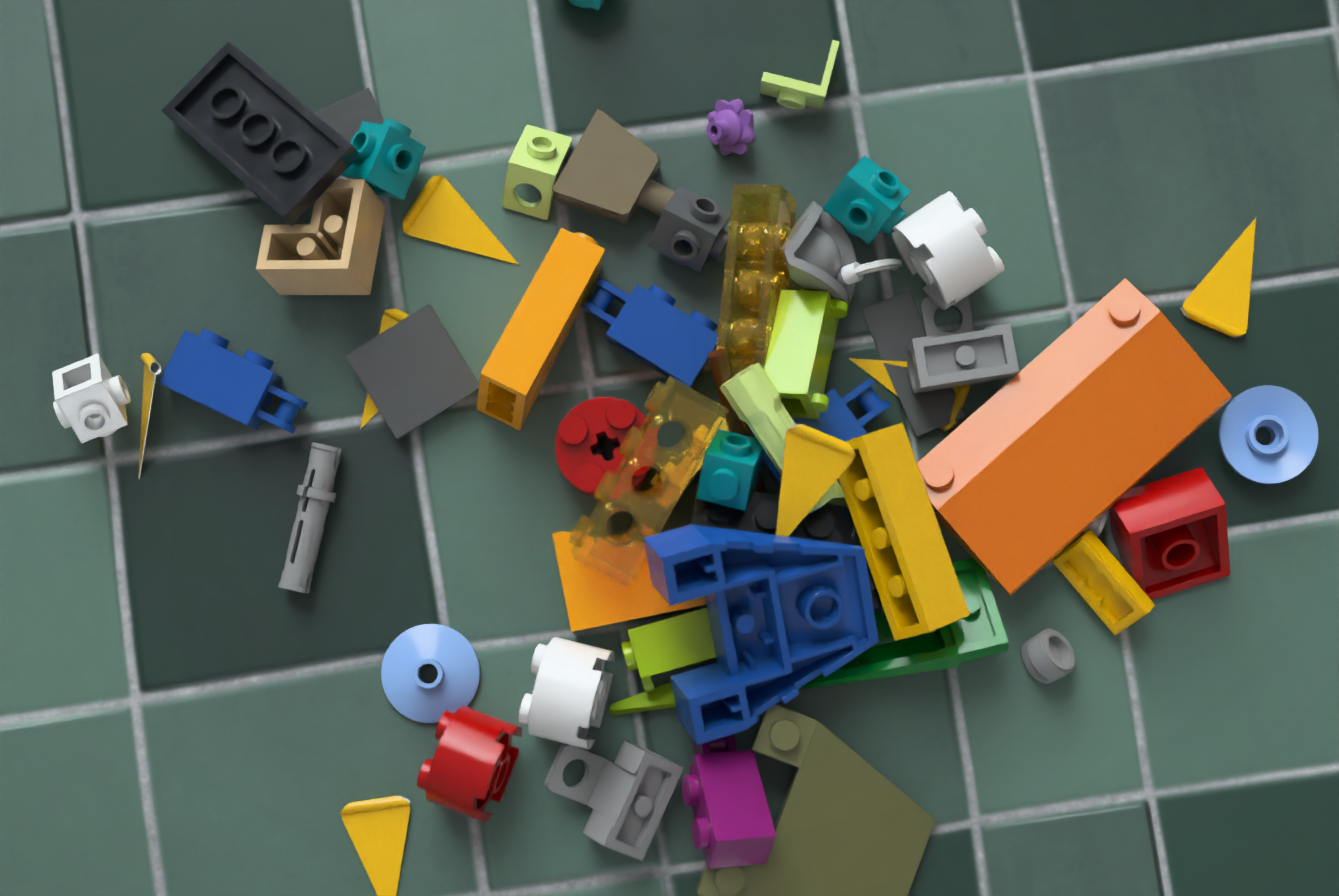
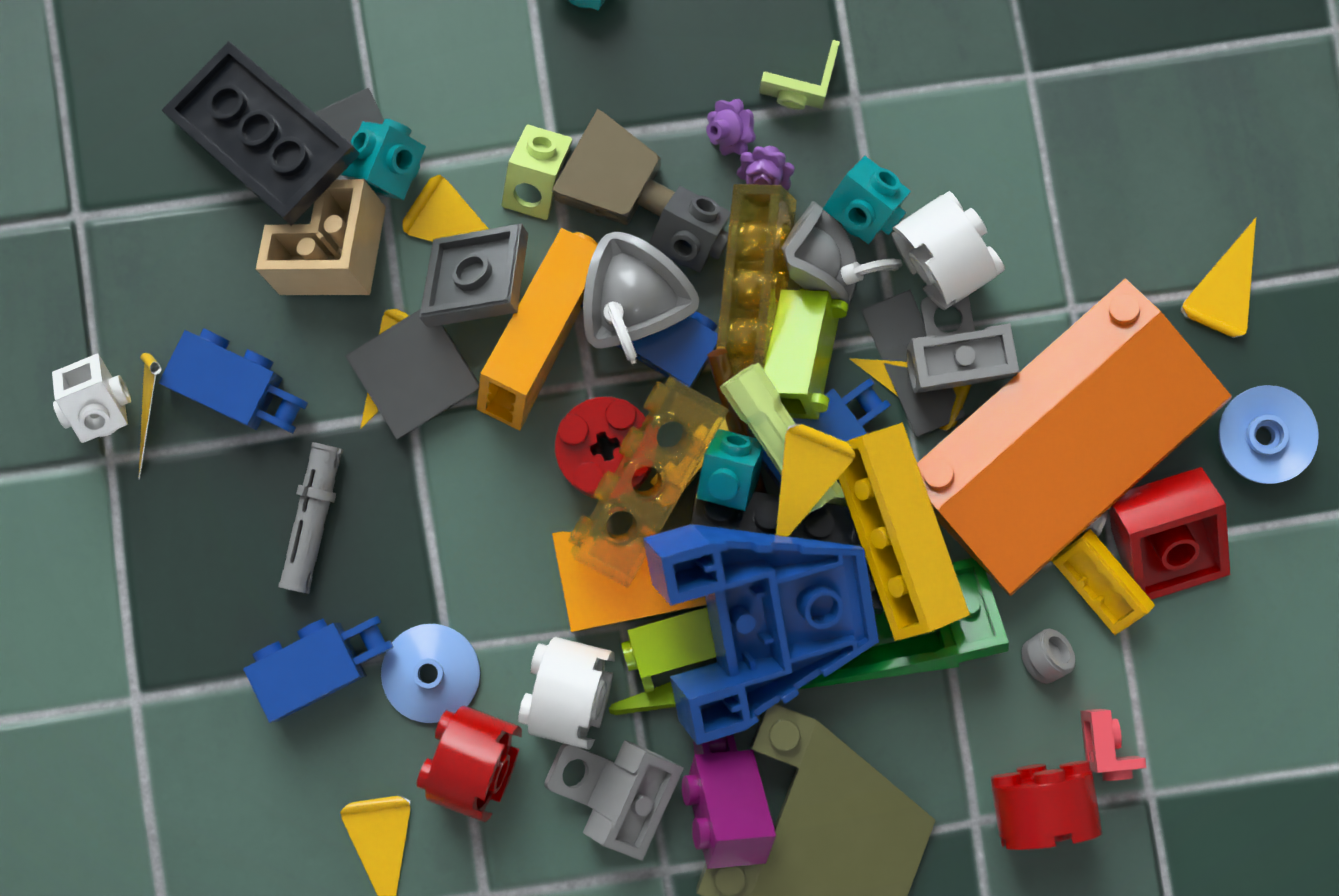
(312, 666): none -> blue brick
(474, 275): none -> dark grey tile
(632, 293): none -> light grey hat
(765, 167): none -> medium lavender plant
(1046, 805): none -> red brick
(1101, 739): none -> coral bracket

